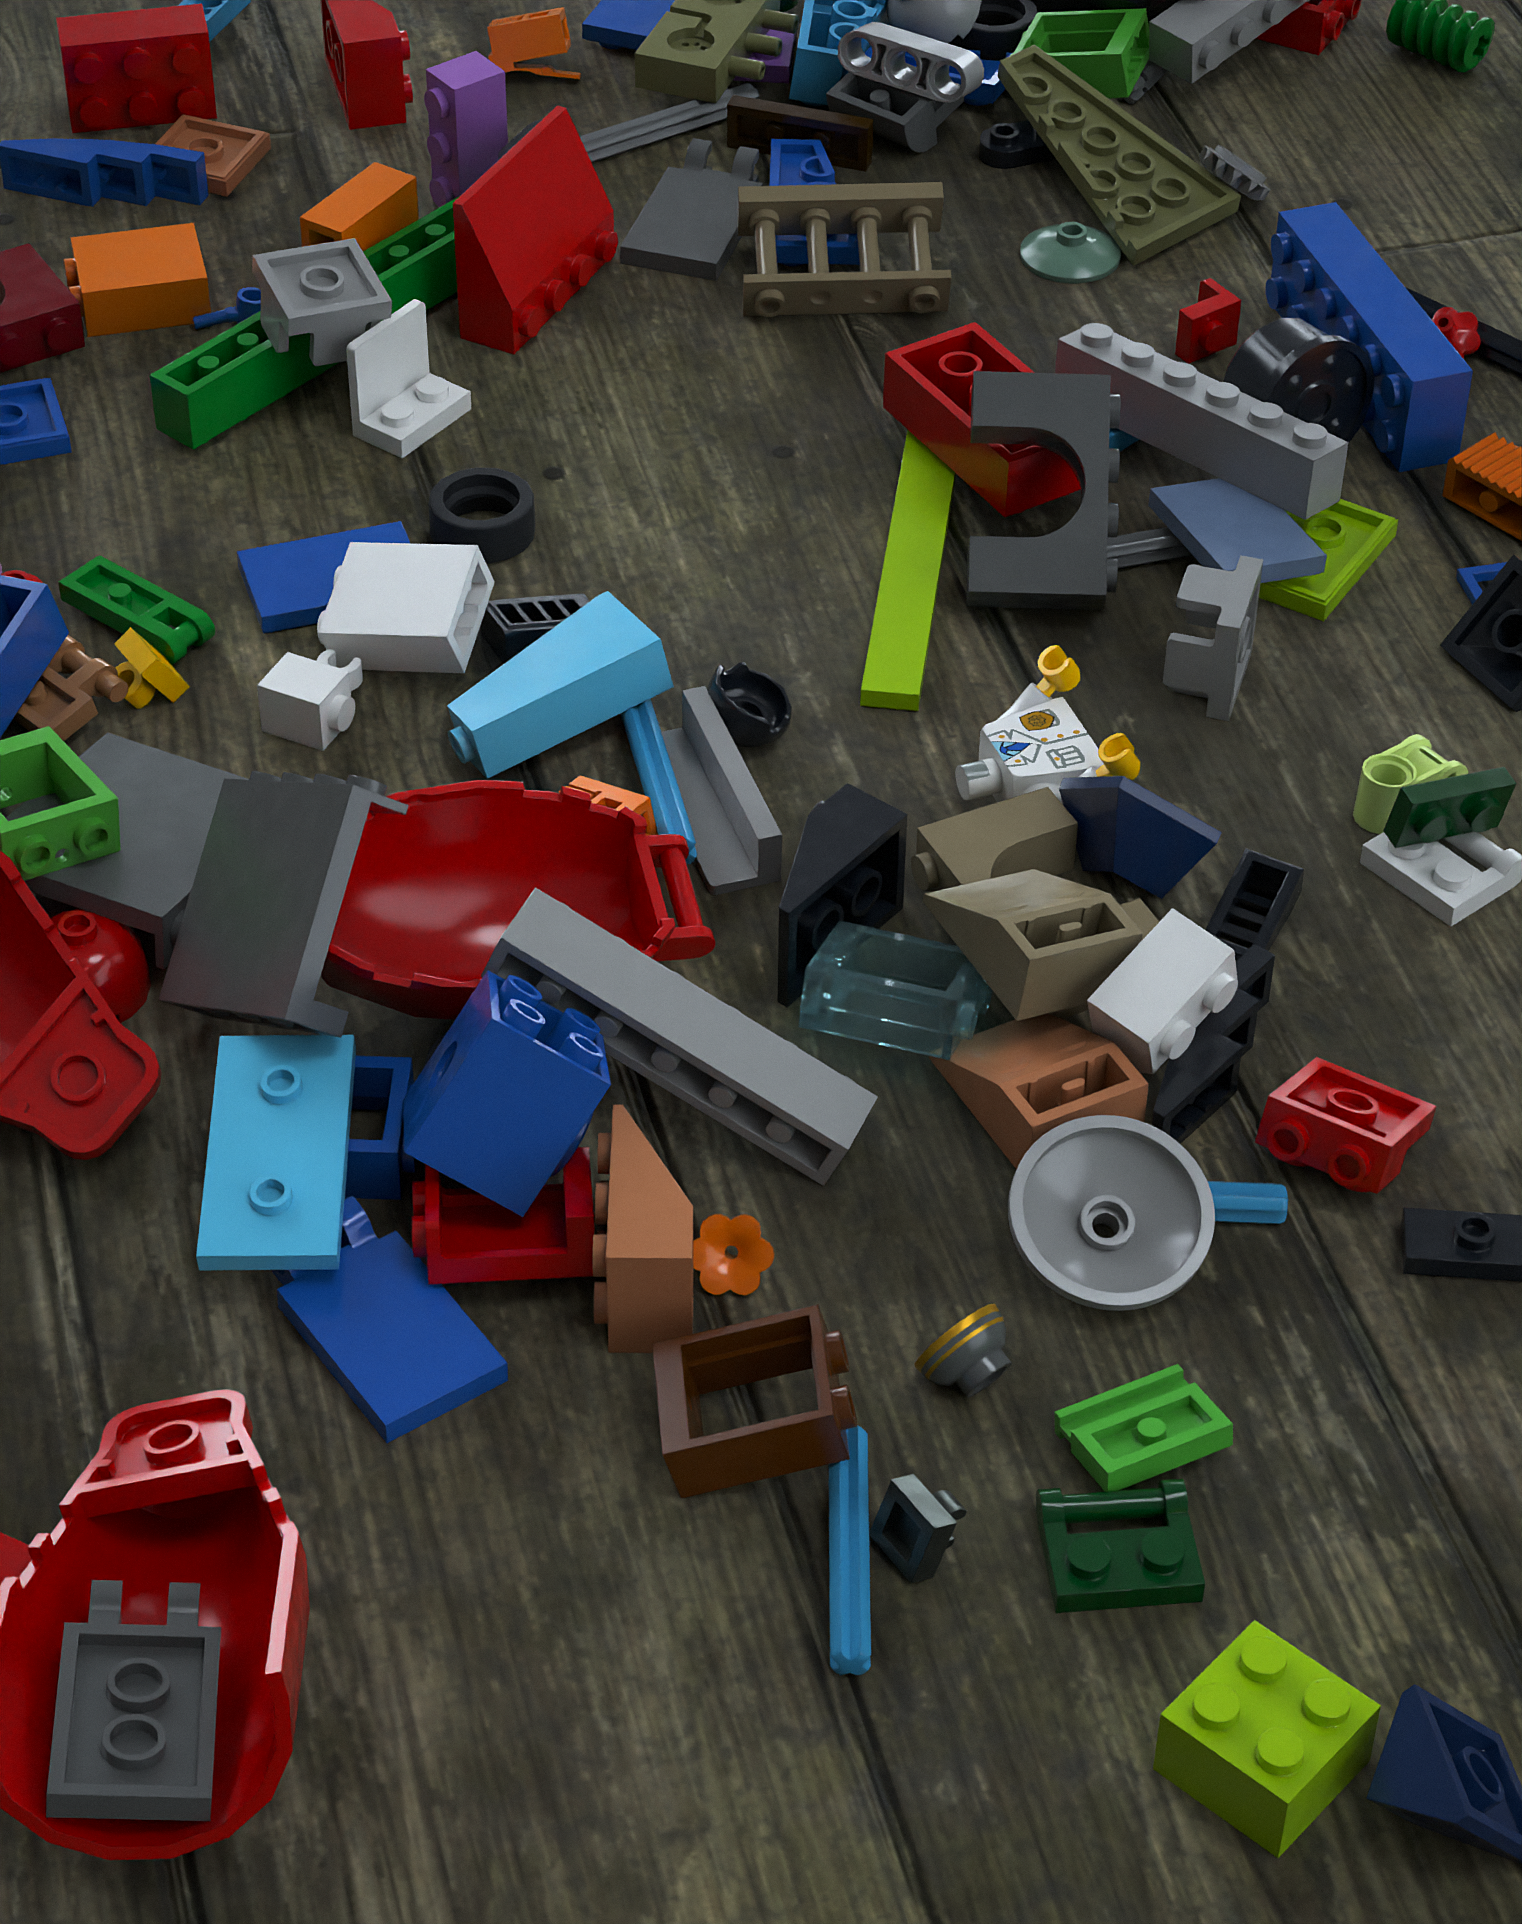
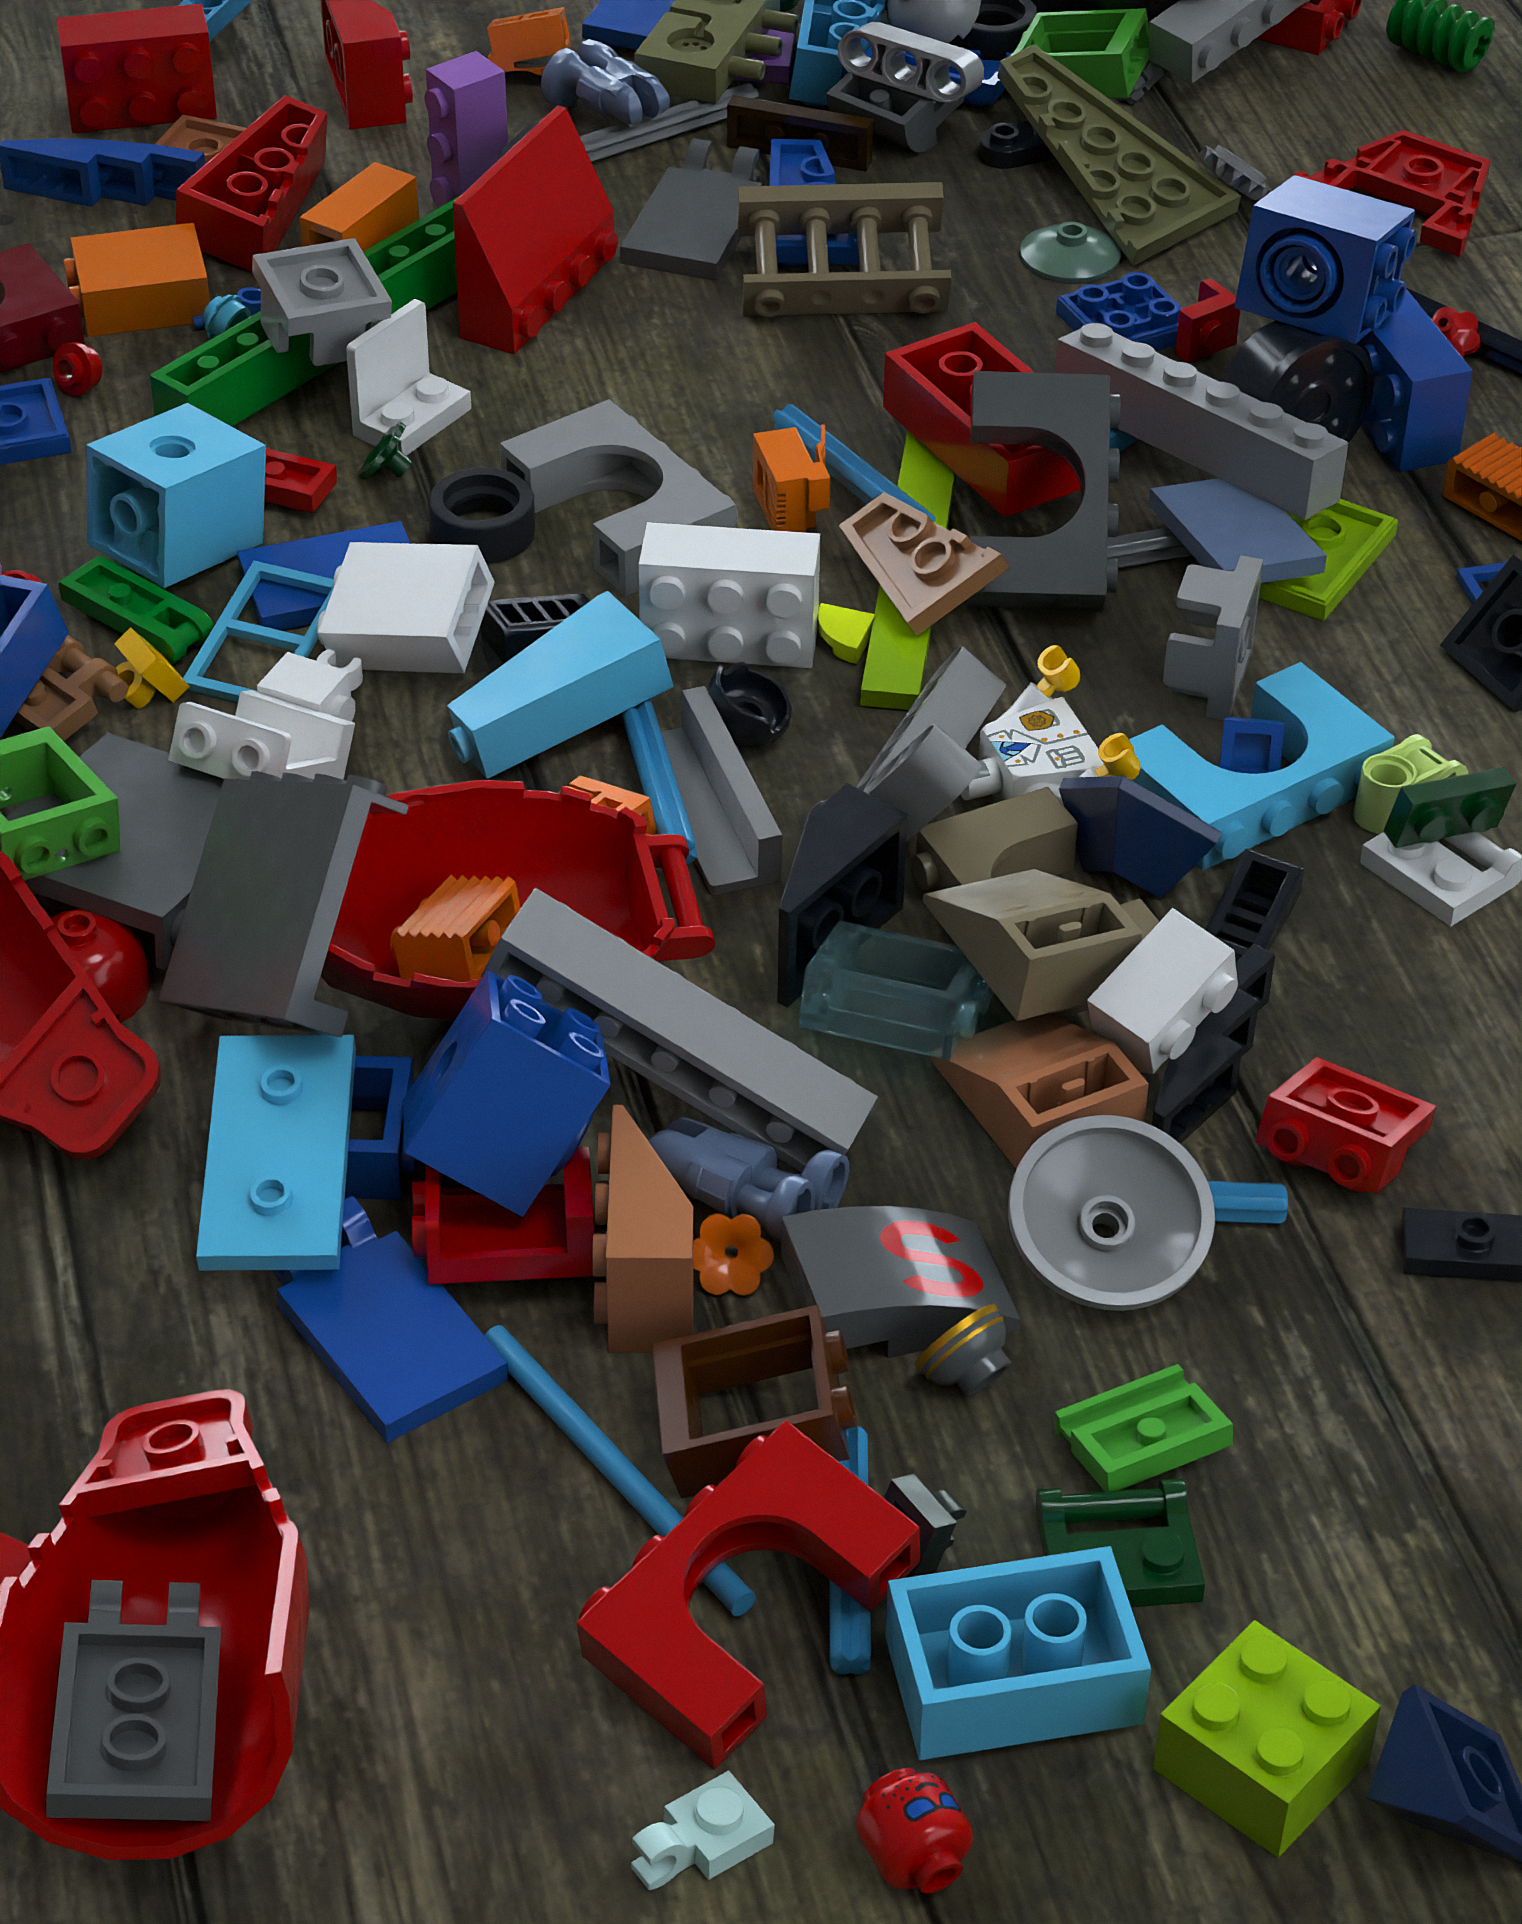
(76, 368): none -> red plate
(175, 494): none -> medium azure brick
(223, 314): none -> medium azure plate
(229, 625): none -> medium azure window
(255, 183): none -> red wedge
(261, 737): none -> white panel
(297, 480): none -> red plate
(387, 455): none -> dark green plant
(455, 929): none -> orange brick
(603, 83): none -> sand blue piece
(610, 1460): none -> dark azure bar
(614, 452): none -> light grey arch
(706, 1828): none -> light aqua plate
(731, 593): none -> white brick
(743, 1175): none -> sand blue piece
(777, 1499): none -> red arch
(788, 481): none -> orange piece
(841, 461): none -> dark azure axle
(845, 630): none -> neon yellow tile
(892, 1273): none -> dark grey slope
(914, 1830): none -> red head
(918, 561): none -> medium nougat wing
(926, 755): none -> light grey beam
(1016, 1652): none -> medium azure brick
(1130, 306): none -> blue tile
(1251, 745): none -> blue tile
(1322, 739): none -> medium azure arch
(1325, 259): none -> blue brick
(1419, 174): none -> red wing

